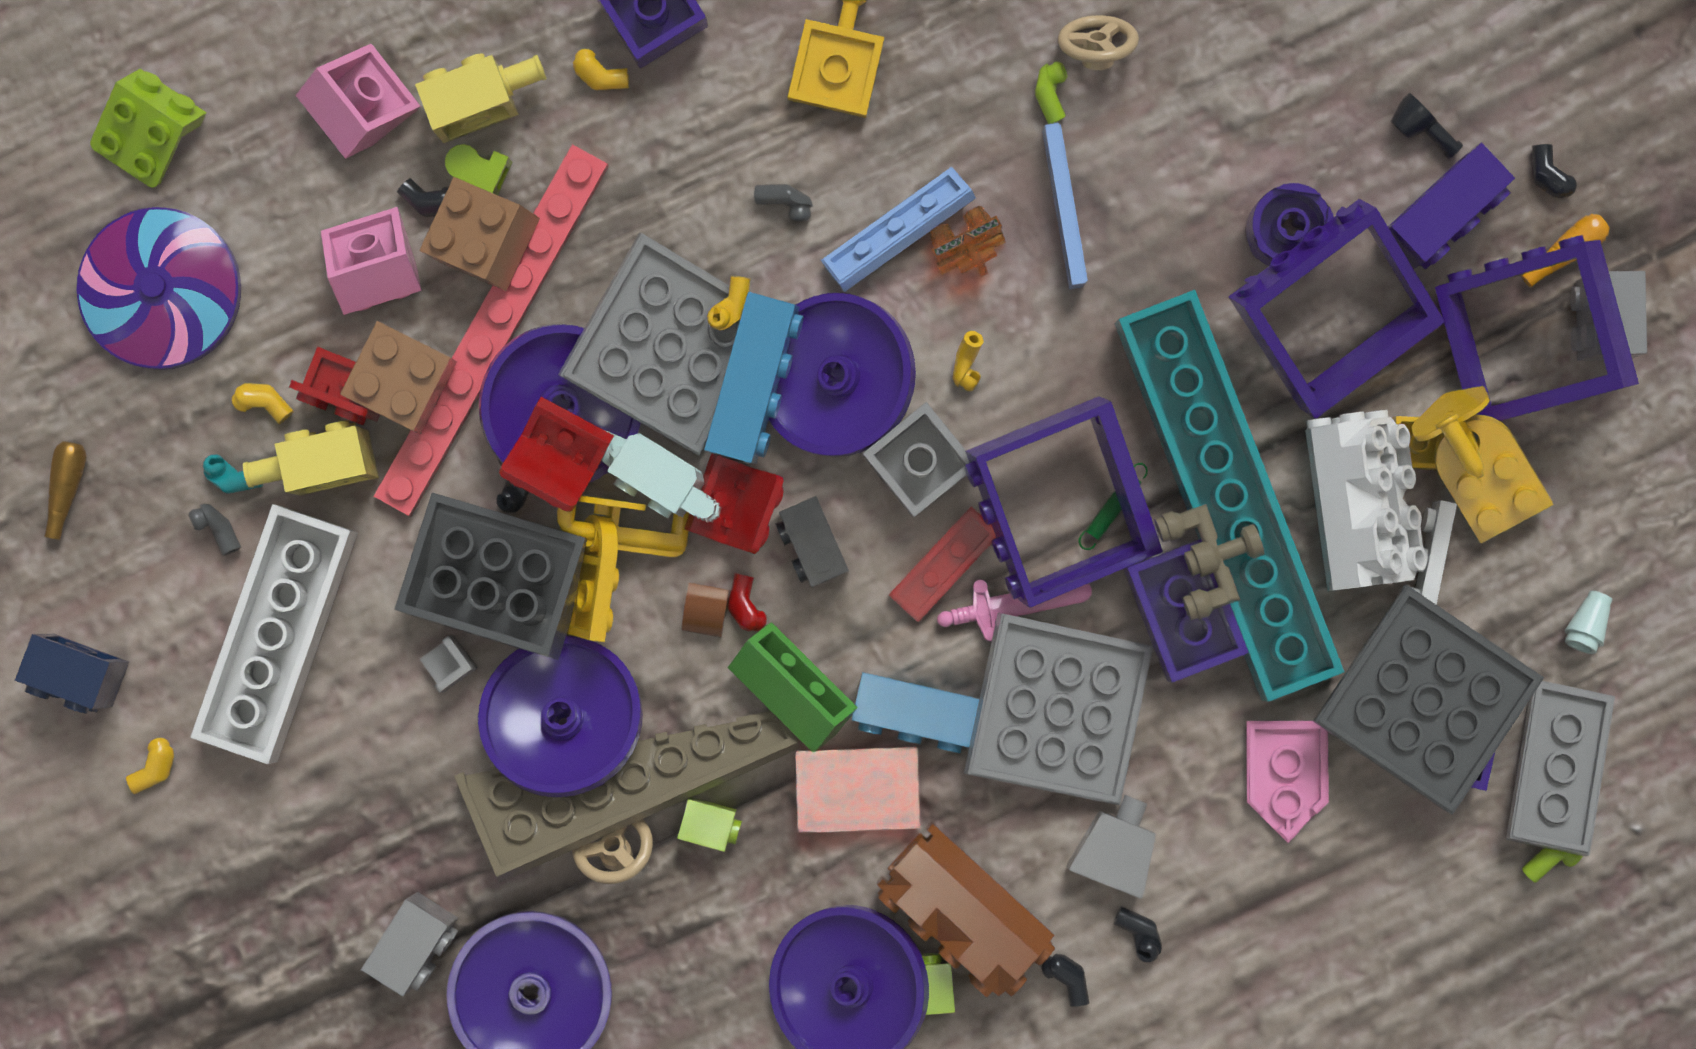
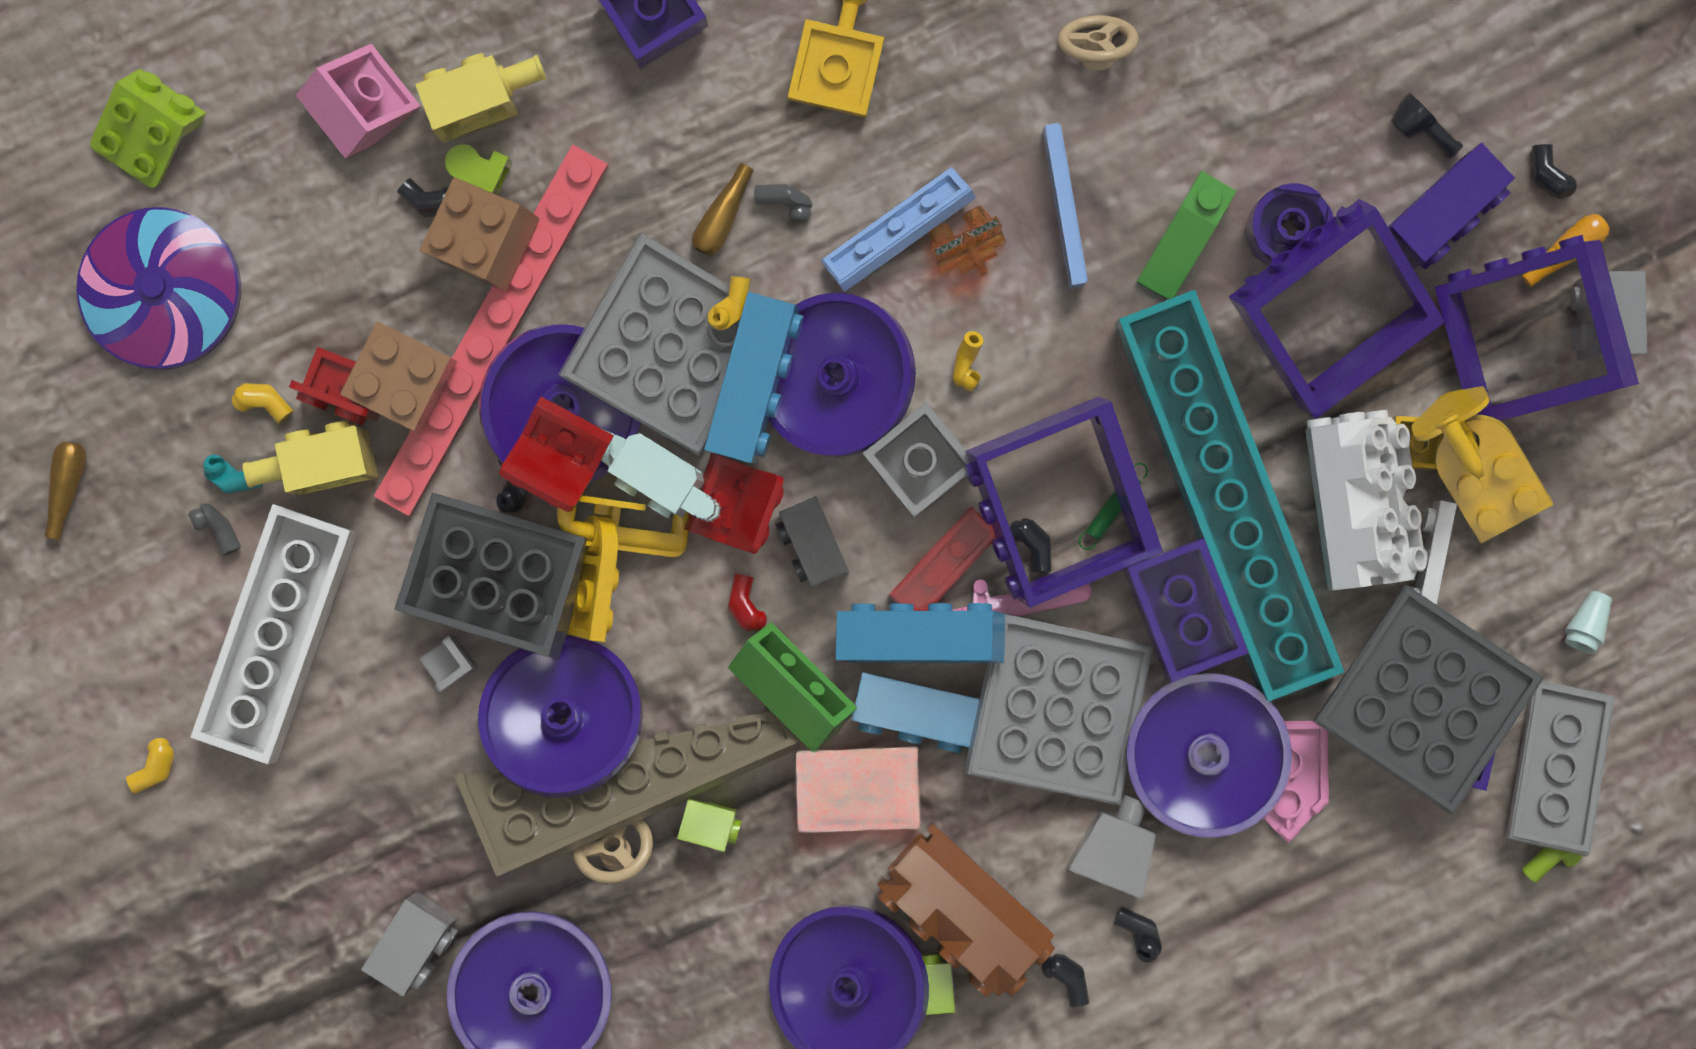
(71, 672): dark blue brick -> none
(370, 261): bright pink slope -> none
(595, 75): yellow arm -> none
(705, 610): dark orange brick -> none
(718, 219): none -> pearl gold piece
(920, 635): none -> dark azure brick
(1036, 540): none -> black arm
(1046, 88): lime arm -> none
(1186, 235): none -> bright green slope
(1208, 557): dark tan piece -> none
(1209, 755): none -> dark purple dish

